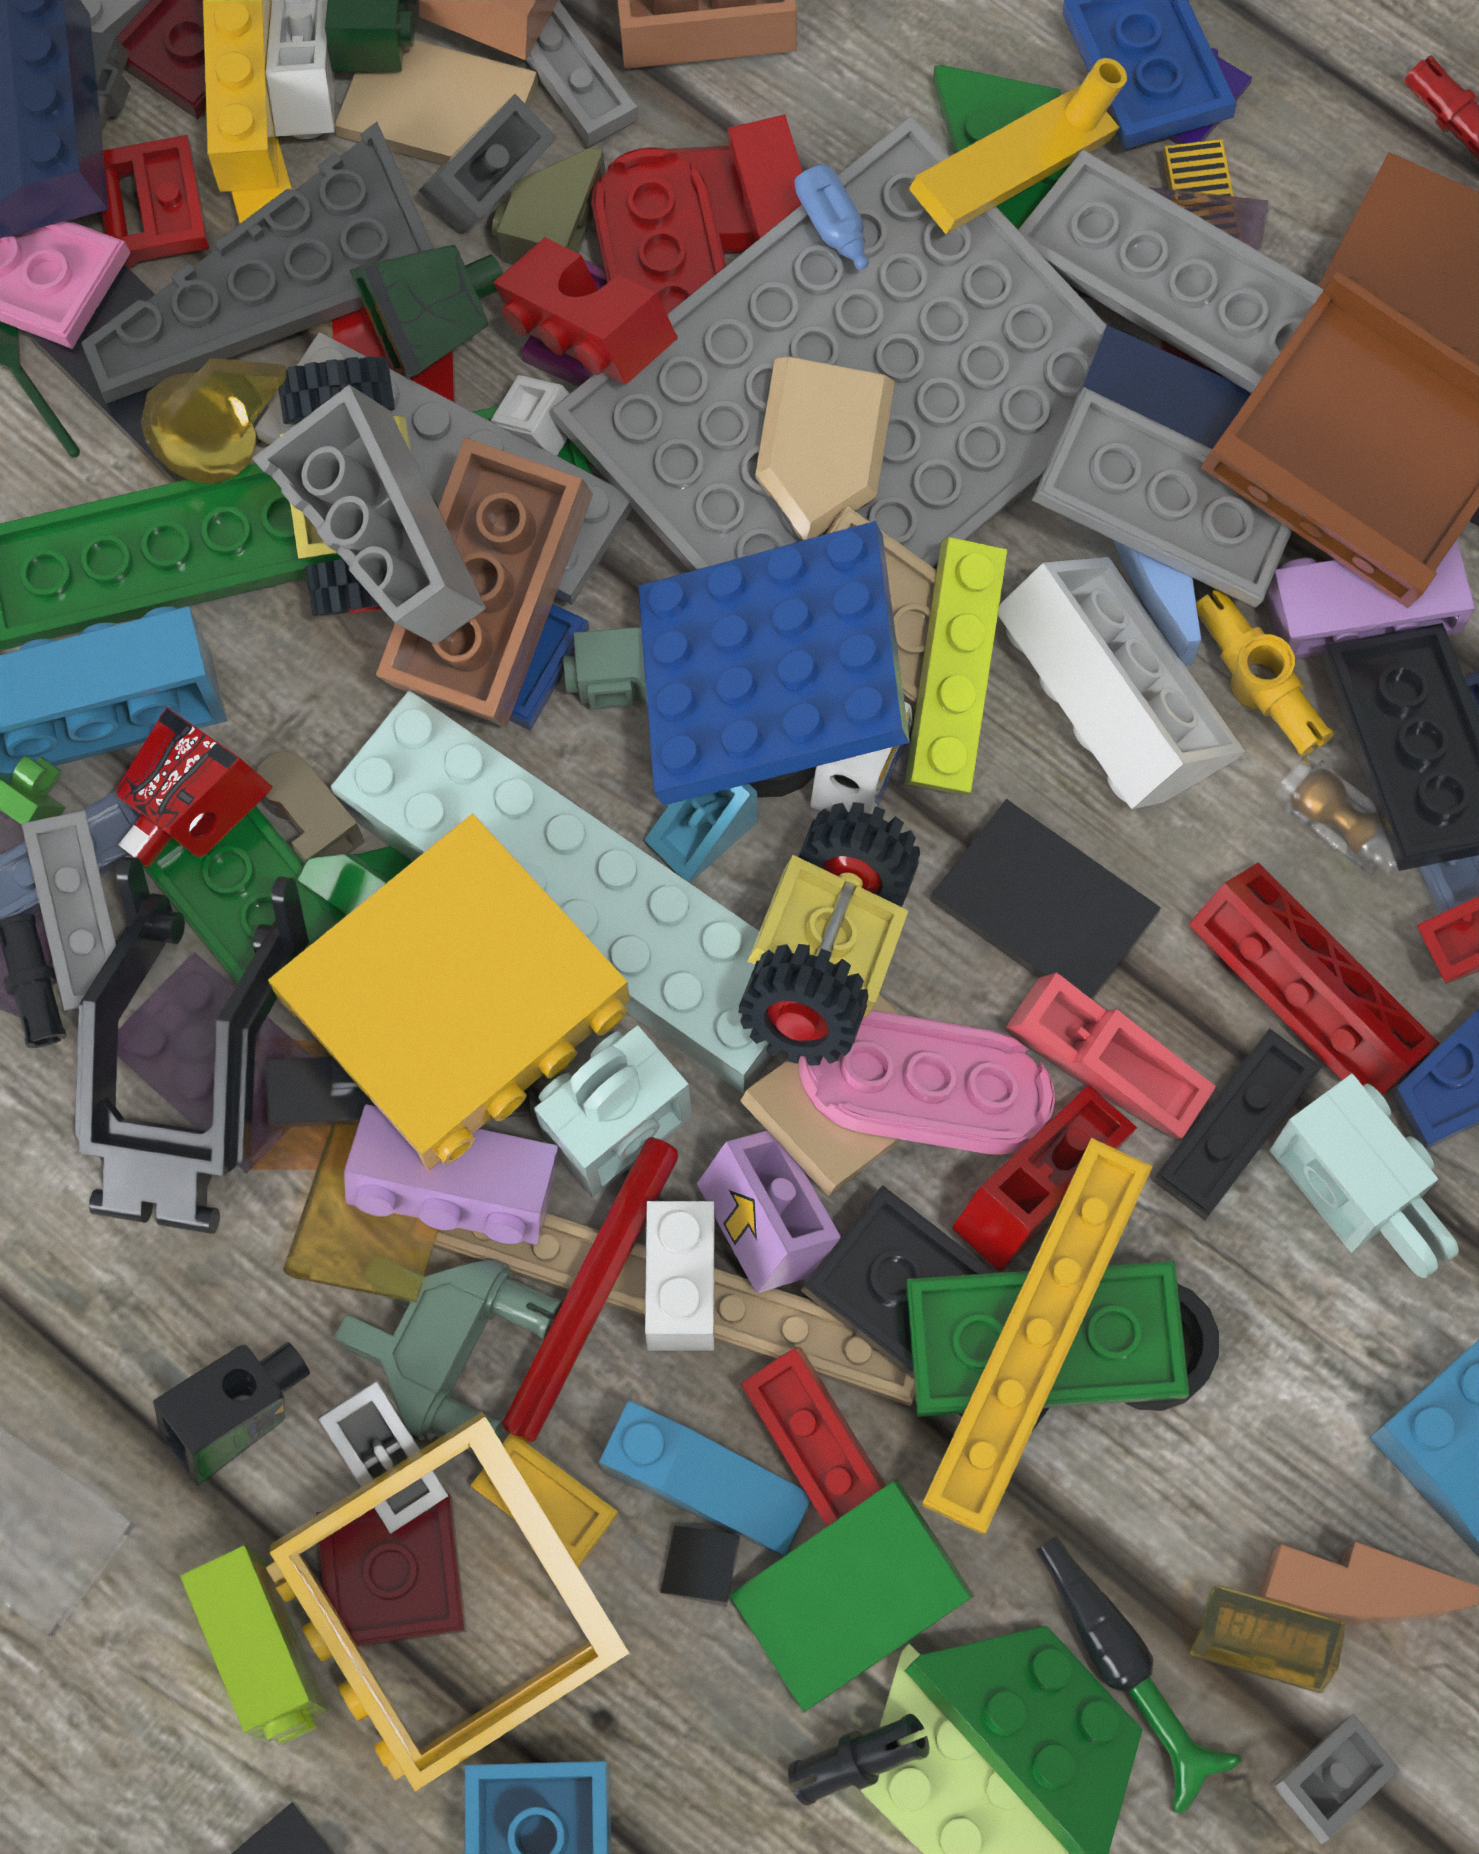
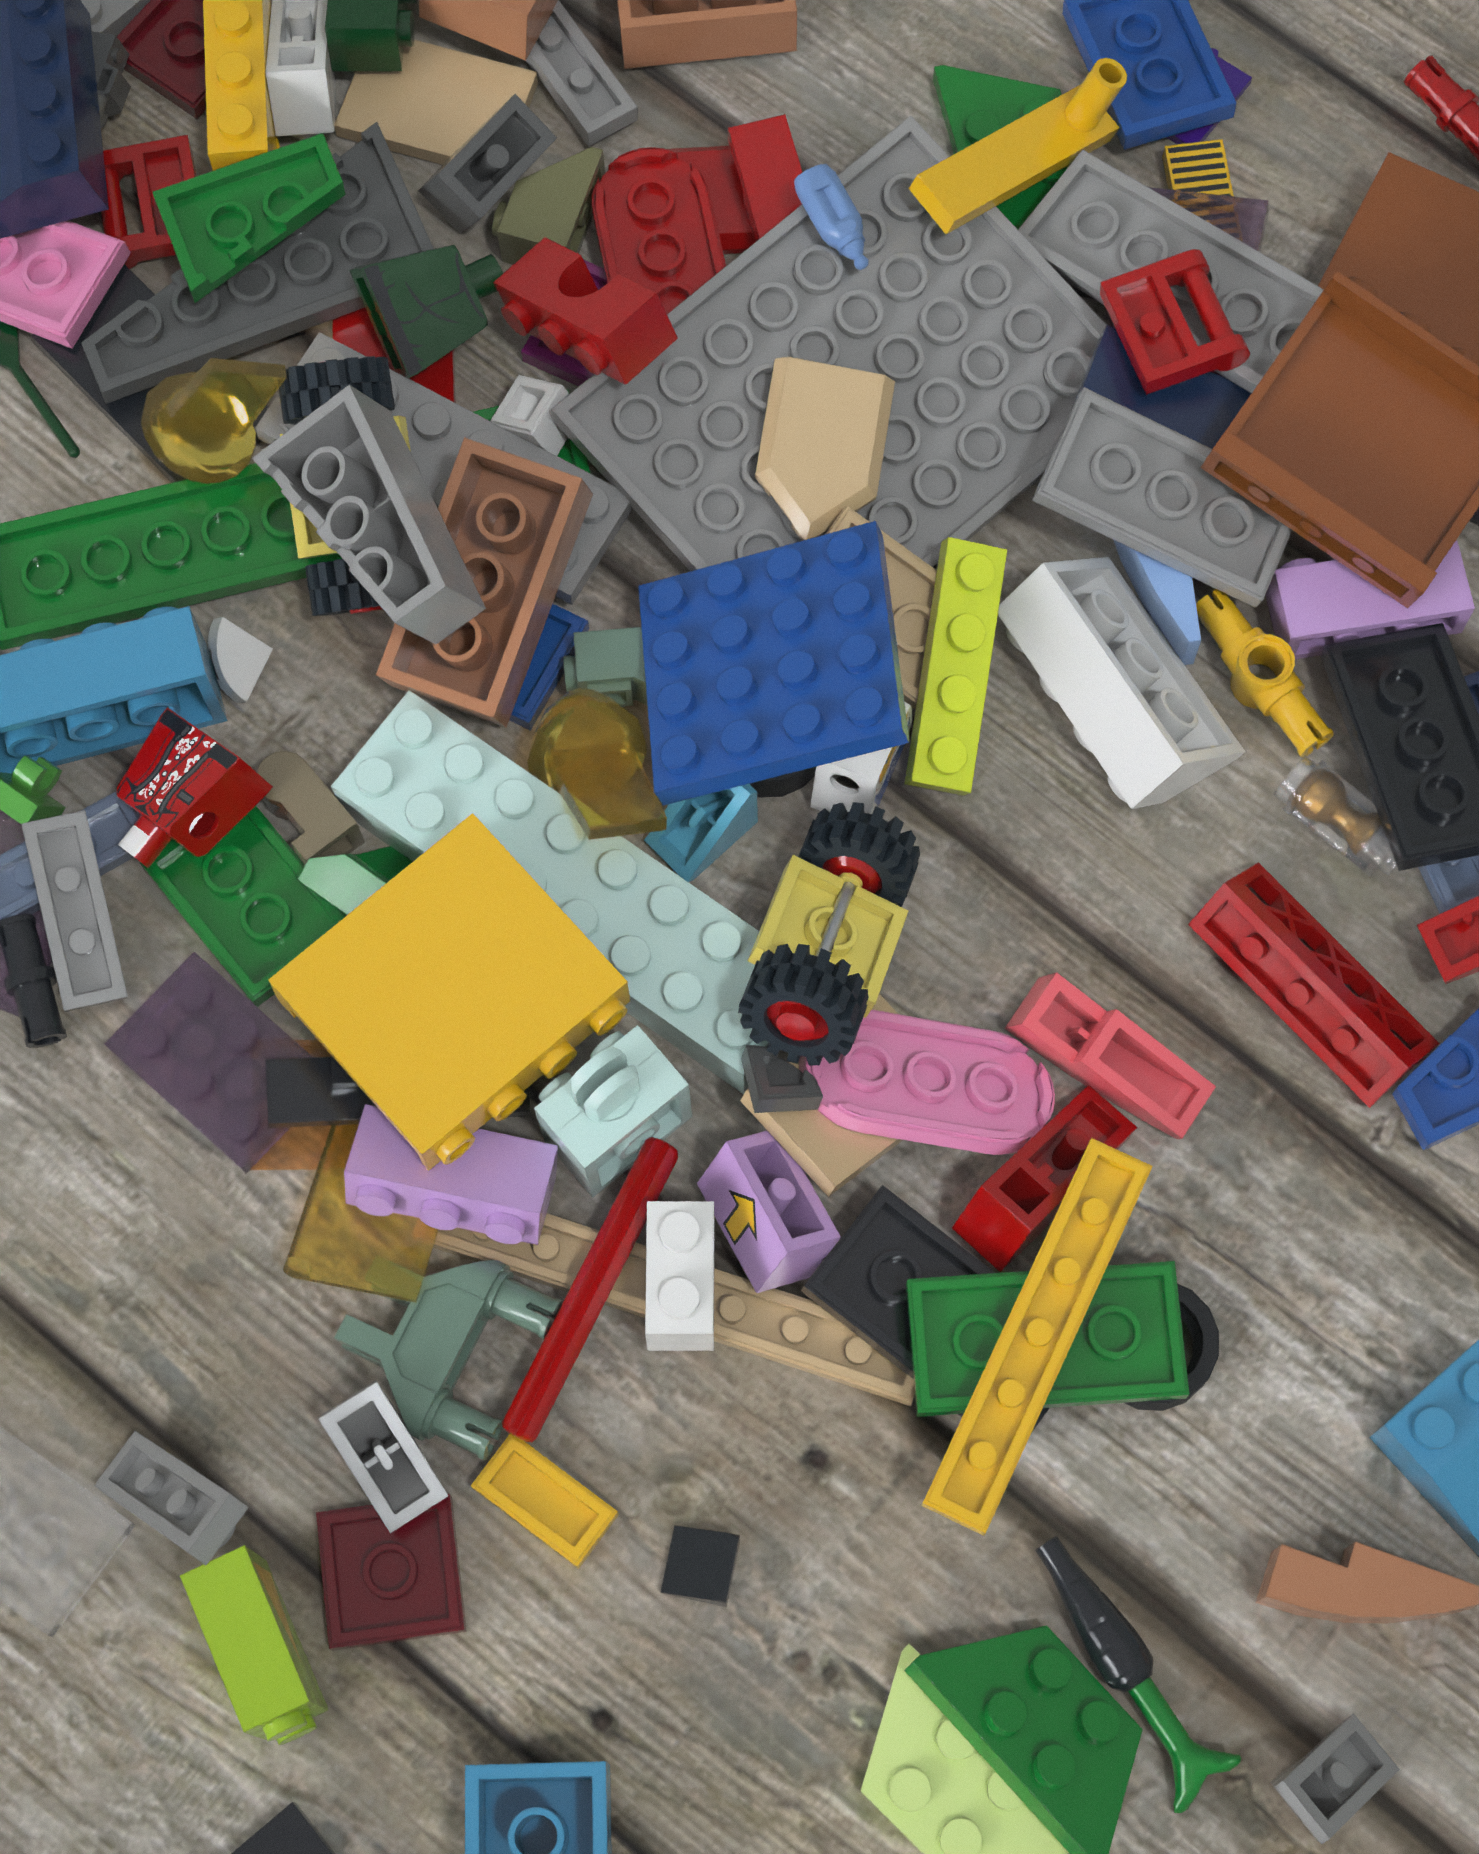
(162, 1161): black piece -> none
(172, 1497): none -> light grey plate
(210, 1427): black torso -> none
(236, 658): none -> white tile
(245, 209): none -> green wing
(363, 1690): yellow window -> none
(594, 759): none -> clear yellow piece
(704, 1479): dark azure slope -> none
(777, 1083): none -> dark grey tile
(813, 1435): red plate -> none
(851, 1595): green tile -> none
(858, 1759): black pin -> none
(1044, 901): black tile -> none
(1156, 330): none -> red plate
(1237, 1124): black tile -> none
(1268, 1639): clear yellow slope -> none
(1365, 1174): light aqua brick -> none

